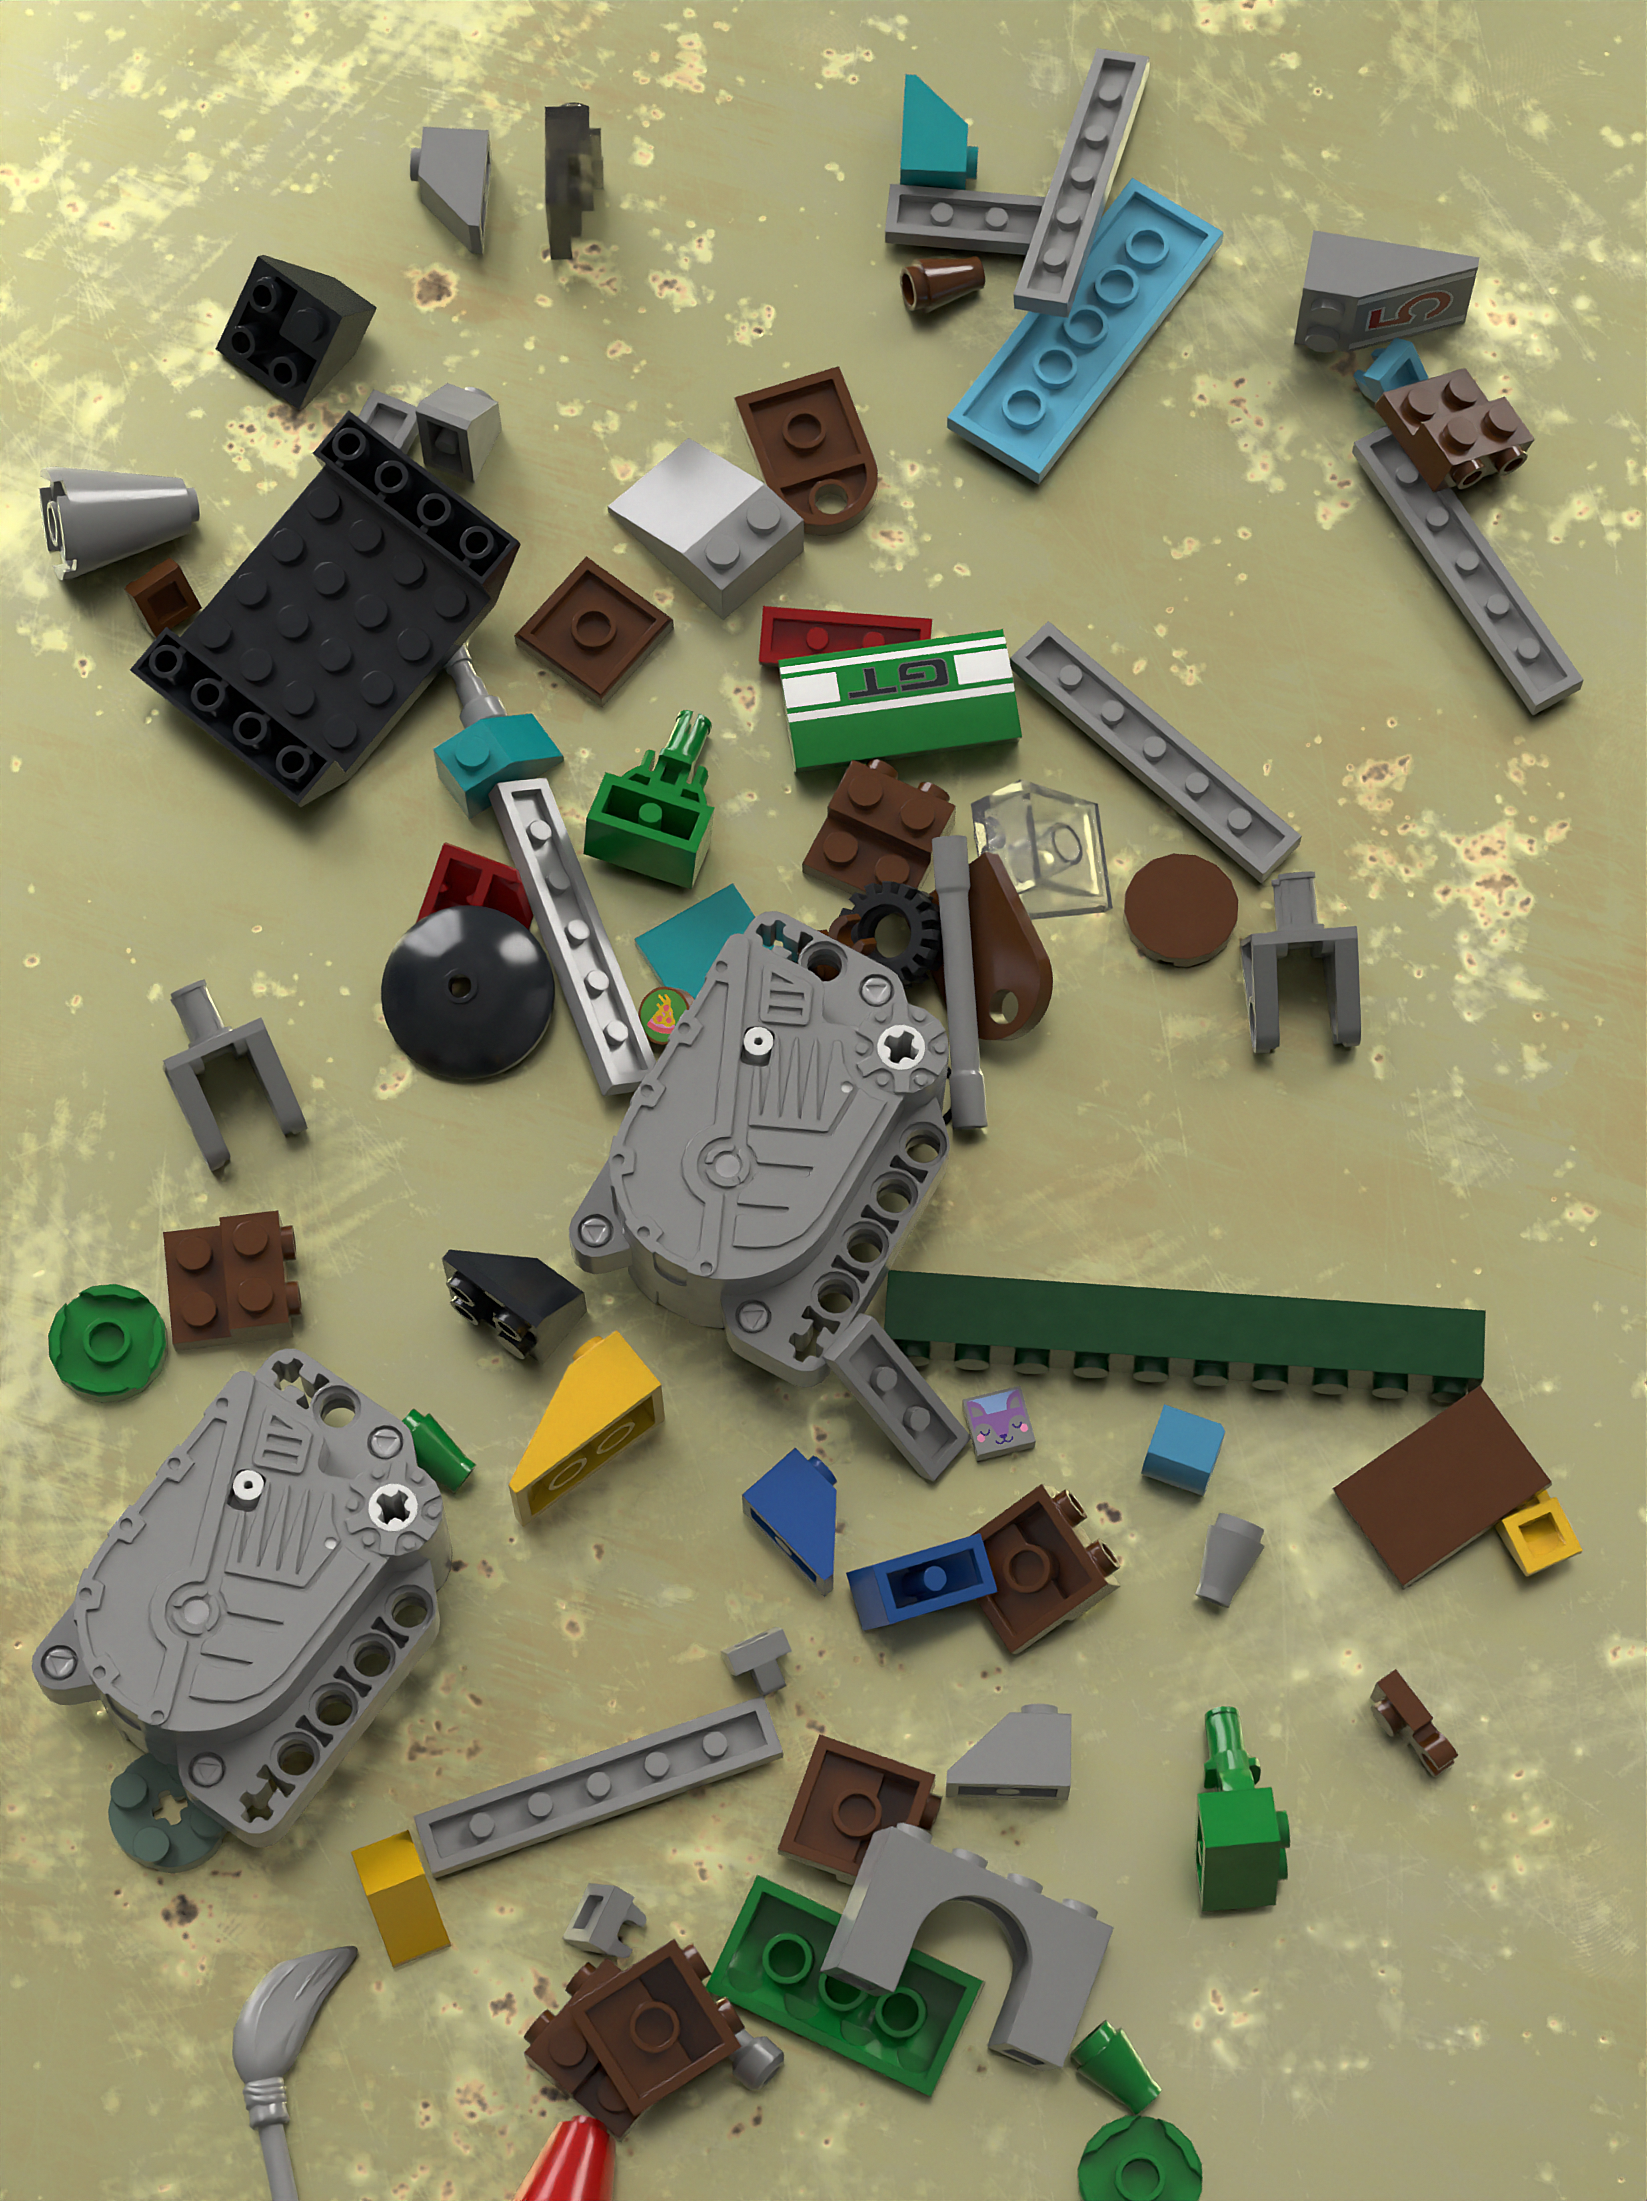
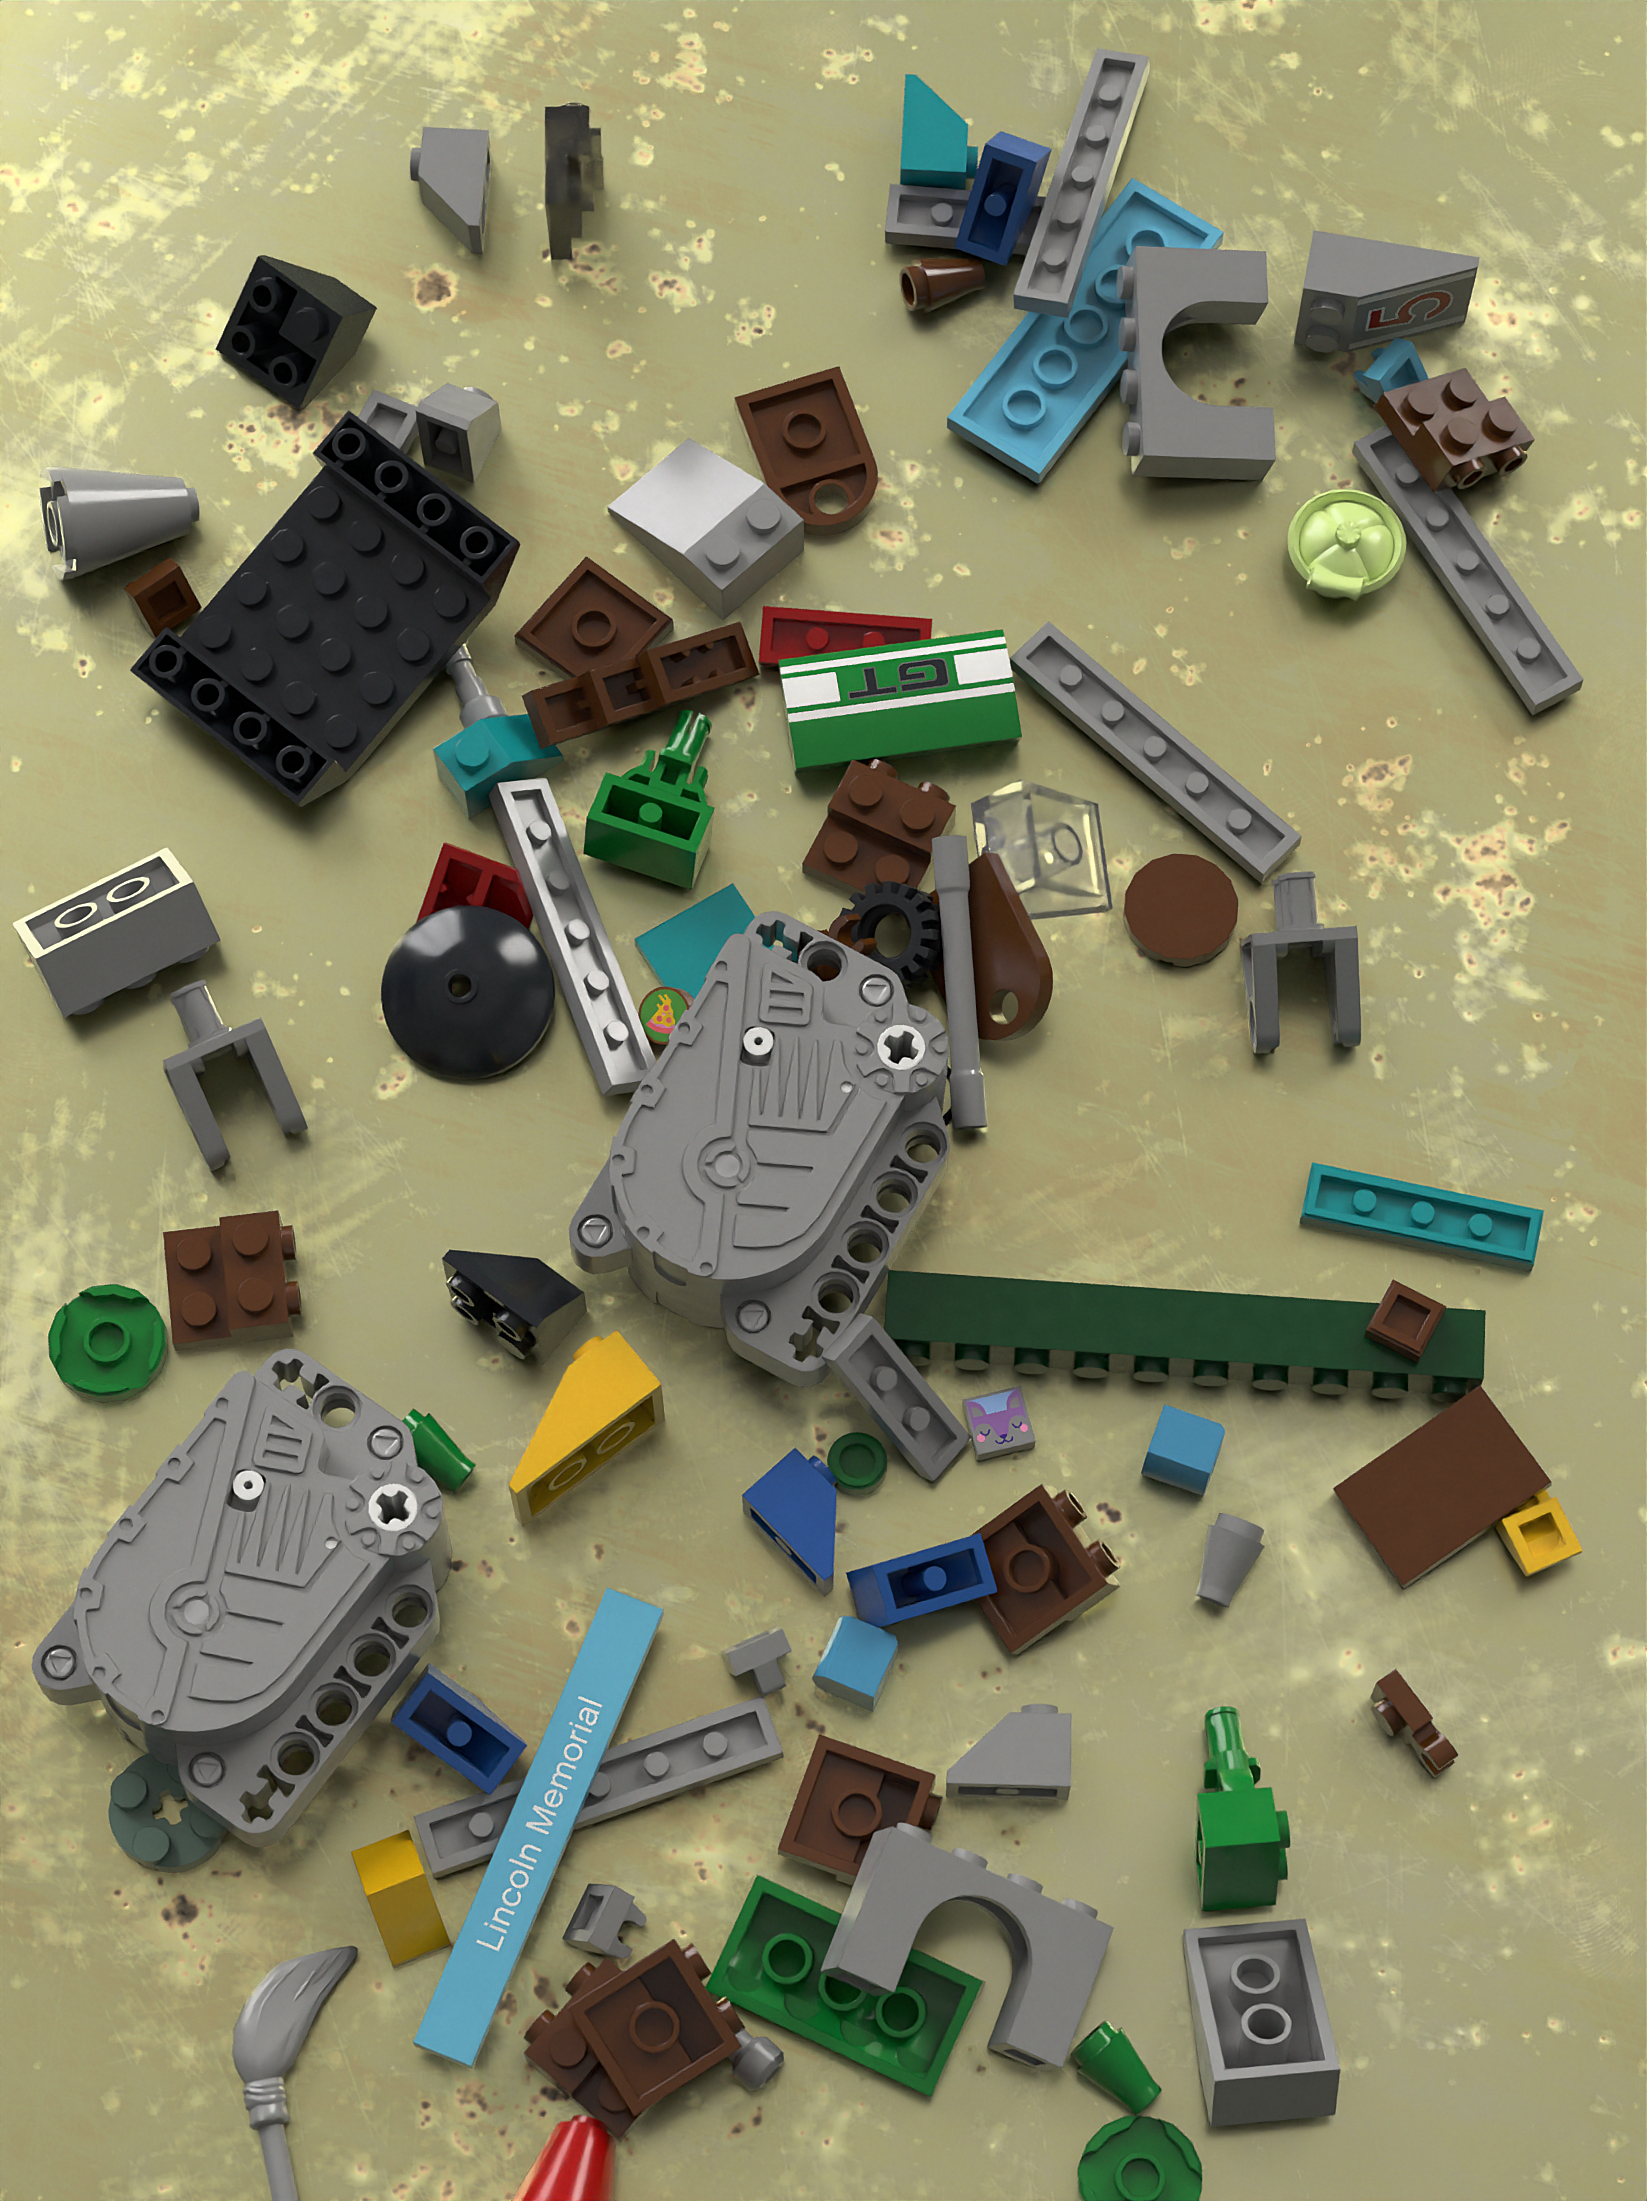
(117, 933): none -> light grey slope
(458, 1728): none -> blue slope
(538, 1829): none -> medium azure tile
(640, 685): none -> reddish brown slope
(857, 1463): none -> green tile
(857, 1662): none -> dark azure piece
(1002, 197): none -> blue slope
(1166, 427): none -> light grey arch
(1260, 2023): none -> light grey slope
(1346, 543): none -> yellowish green piece
(1405, 1321): none -> reddish brown tile
(1421, 1216): none -> teal tile

